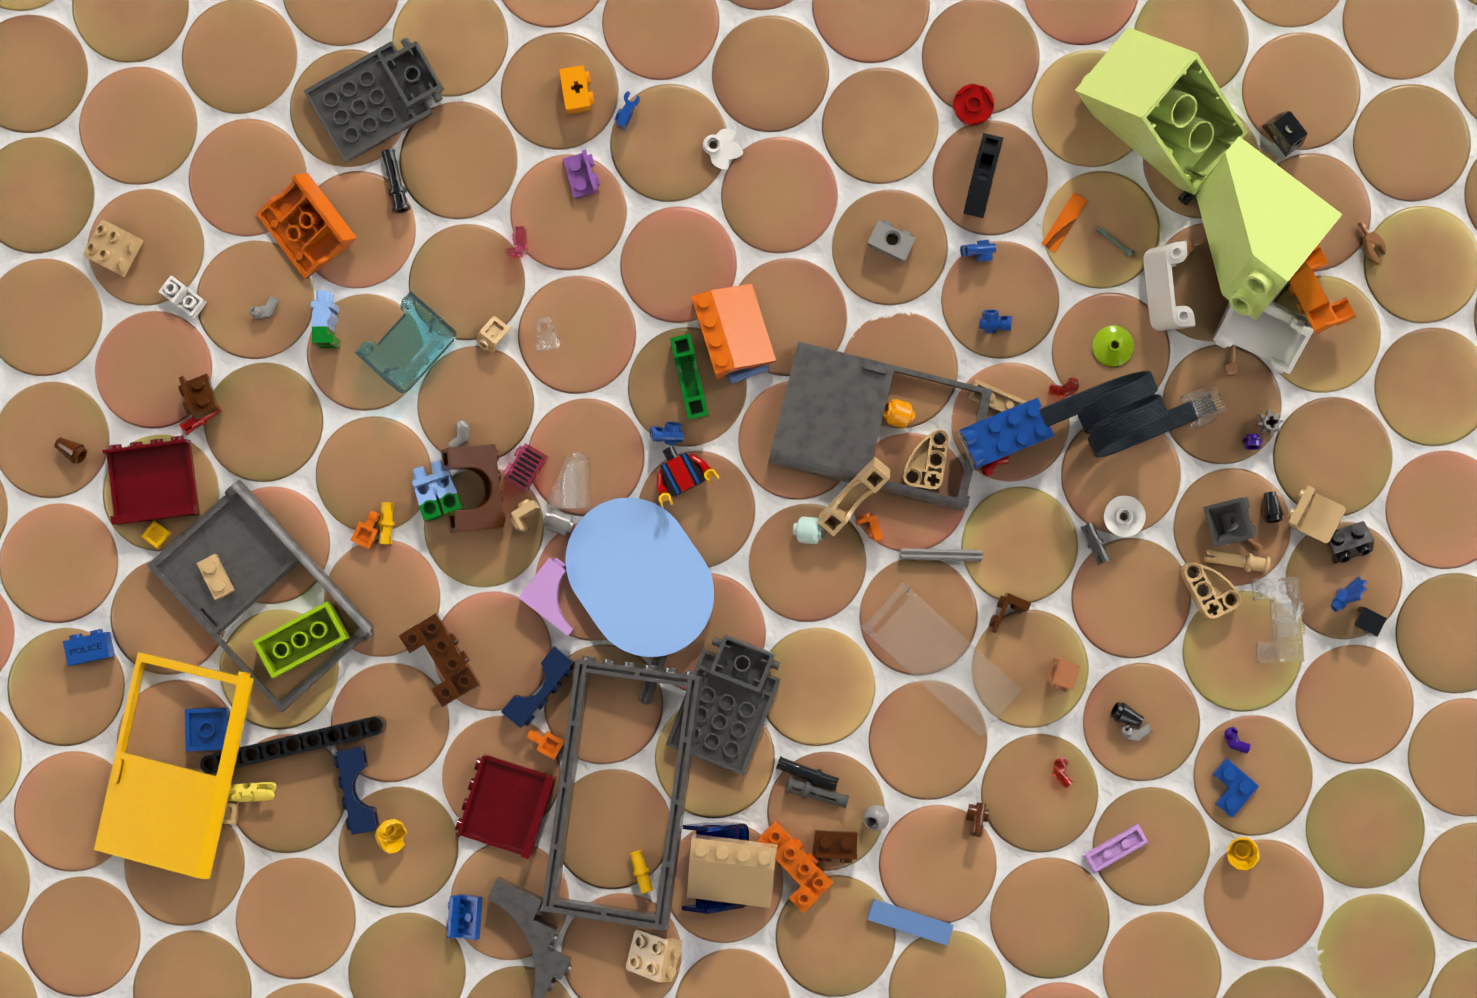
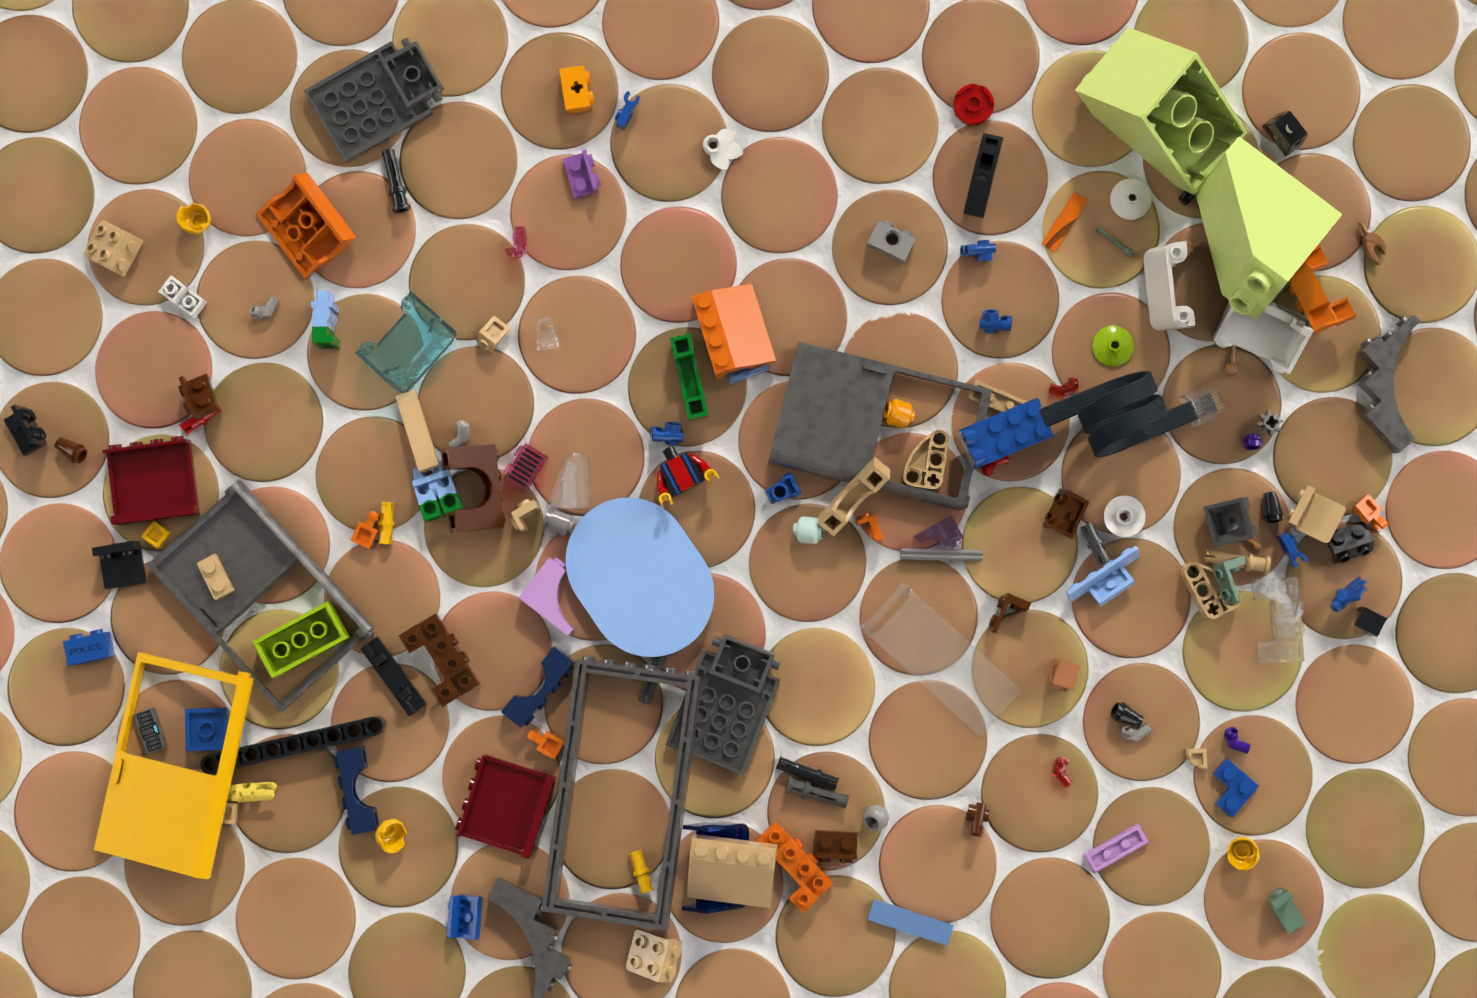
(25, 430): none -> black bracket
(121, 564): none -> black bracket
(150, 730): none -> tile
(193, 218): none -> yellow hair
(393, 676): none -> black hinge
(417, 431): none -> tan tile
(787, 488): none -> blue plate
(944, 532): none -> clear purple arch
(1065, 513): none -> reddish brown bracket
(1107, 581): none -> light blue bracket
(1130, 209): none -> white dish
(1197, 757): none -> tan tile
(1223, 575): none -> sand green bracket
(1285, 910): none -> sand green bracket
(1288, 545): none -> blue plate
(1369, 511): none -> orange plate
(1379, 385): none -> flat silver arch

